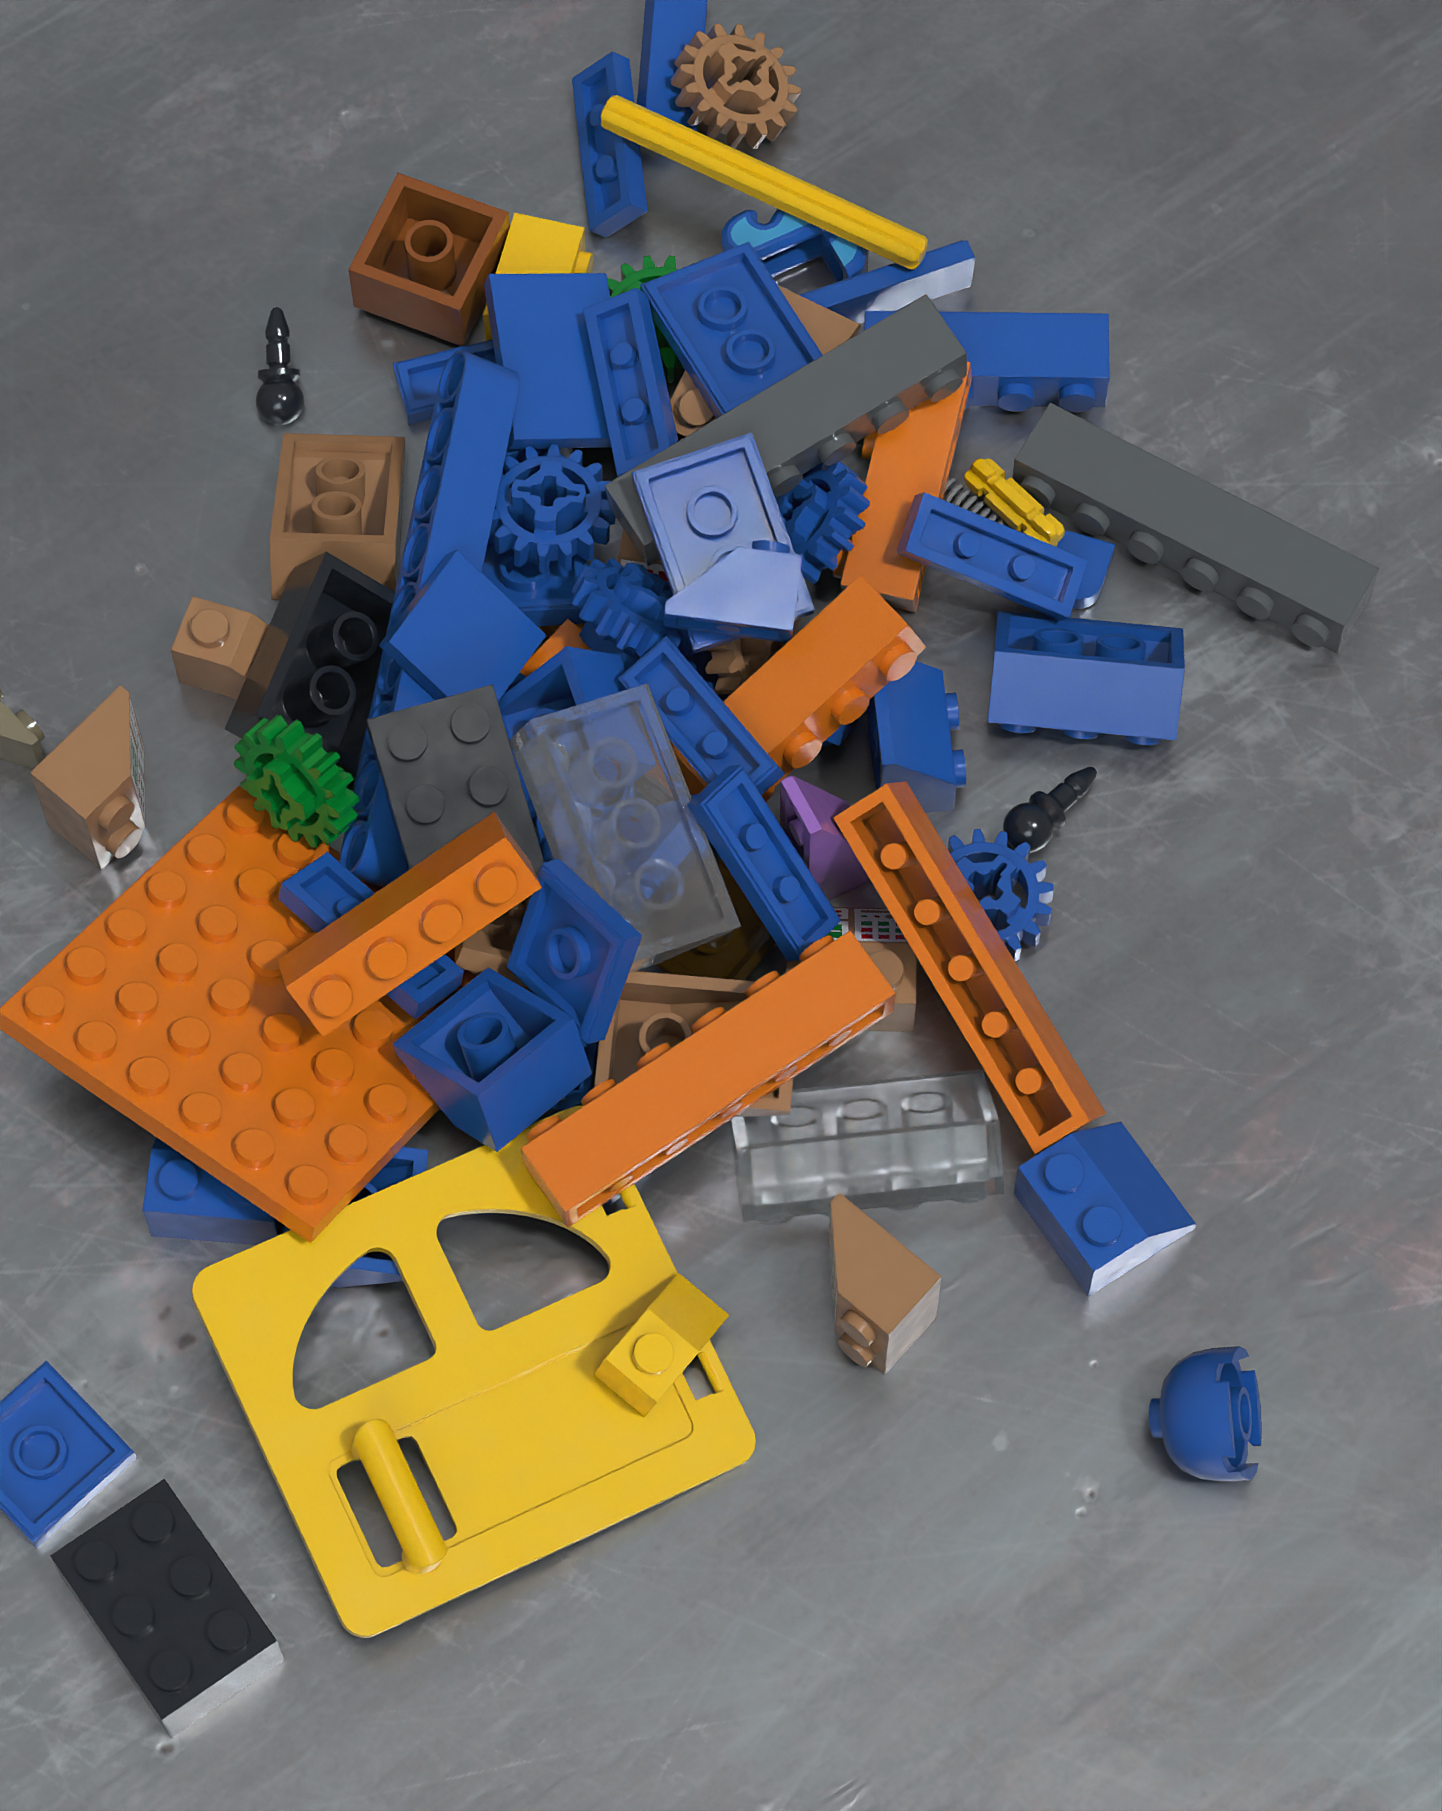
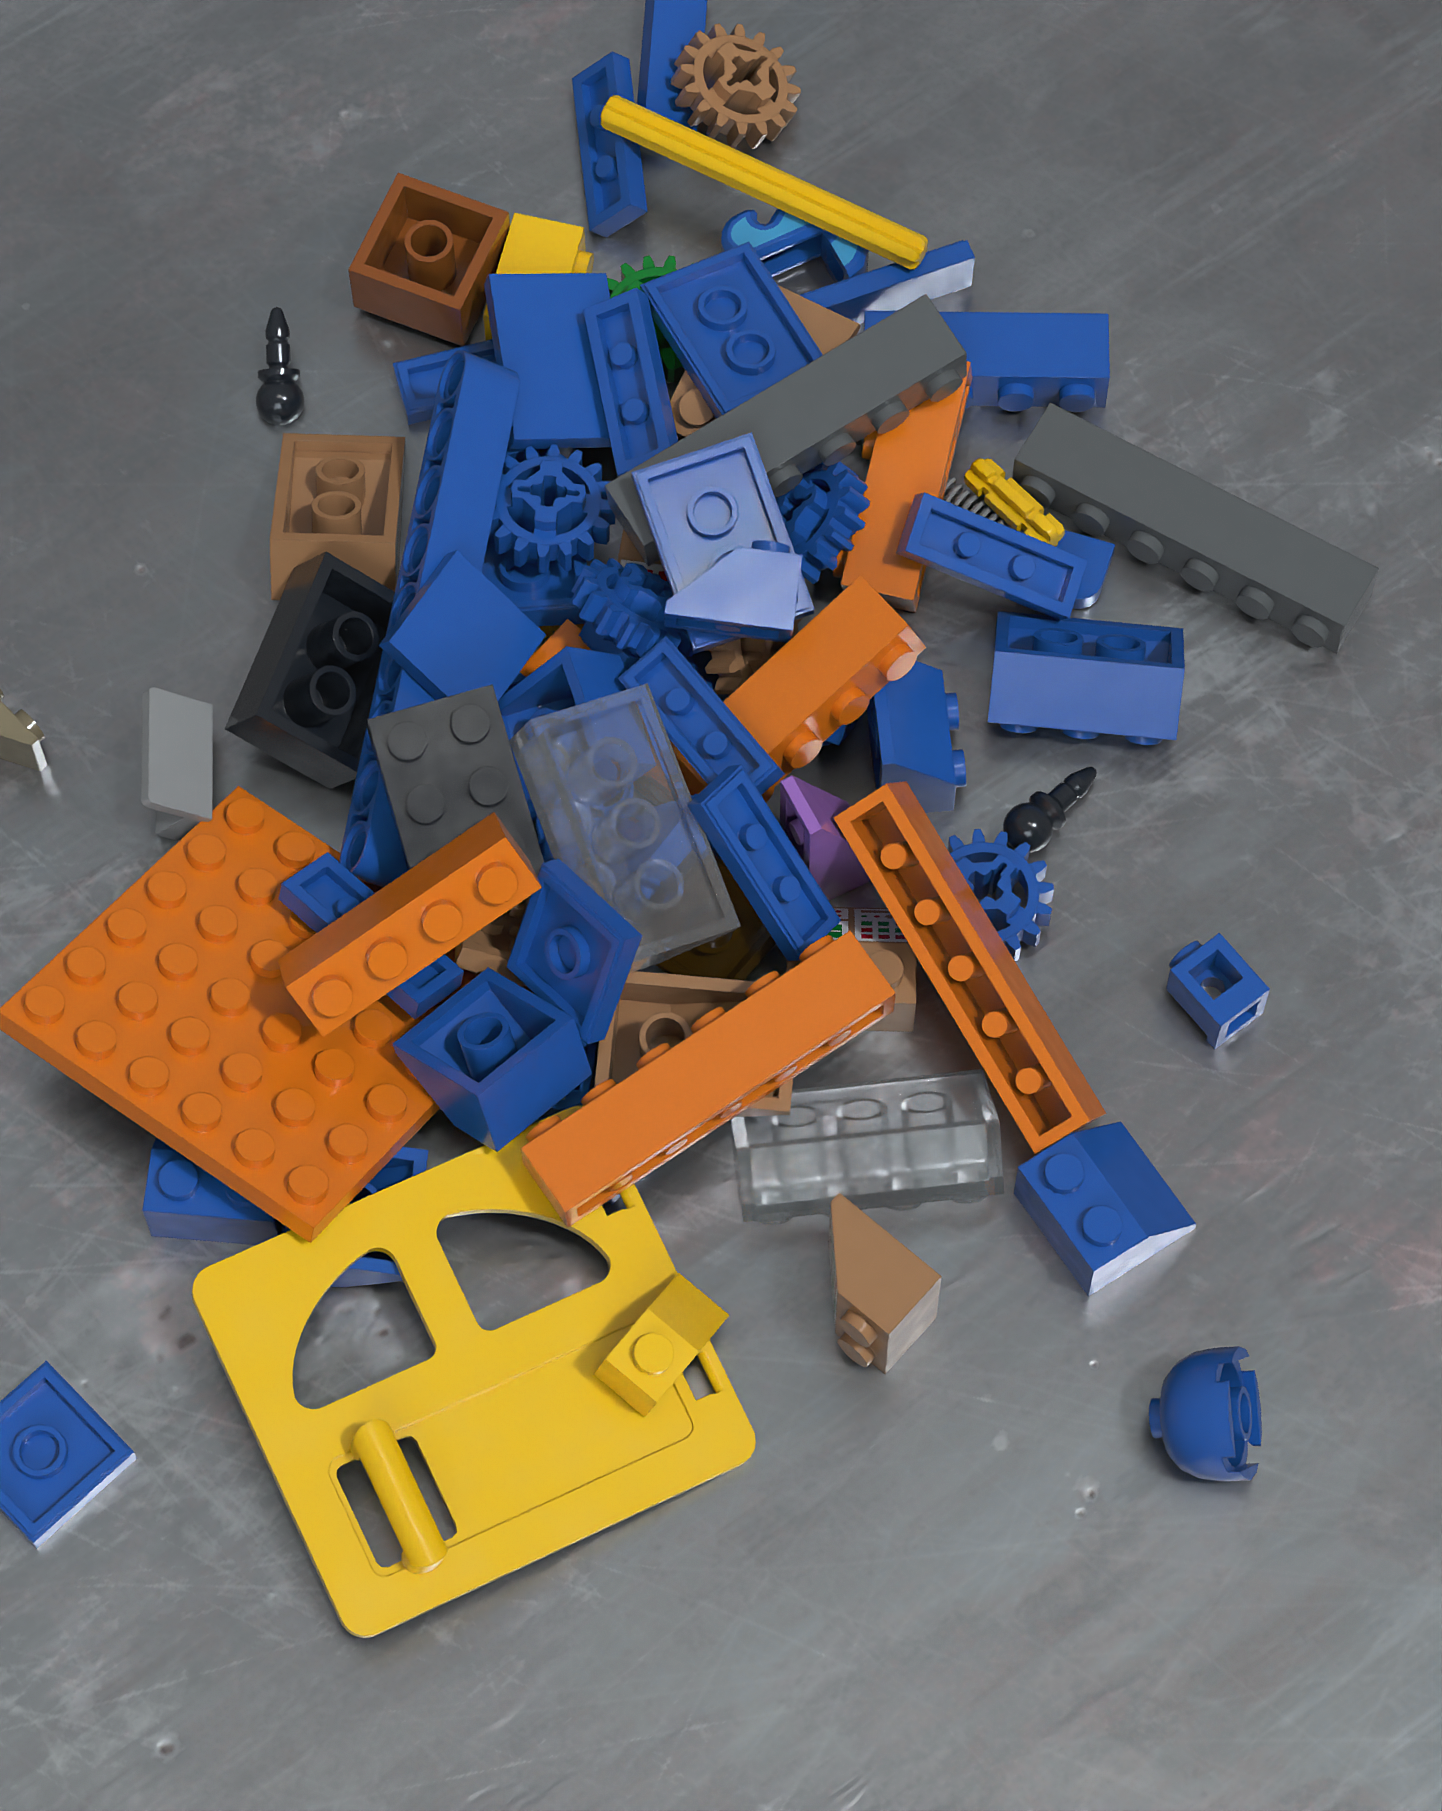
(97, 782): medium nougat slope -> none
(167, 1608): black brick -> none
(176, 761): none -> light grey panel
(216, 646): medium nougat slope -> none
(296, 781): green gear -> none
(1220, 967): none -> blue brick

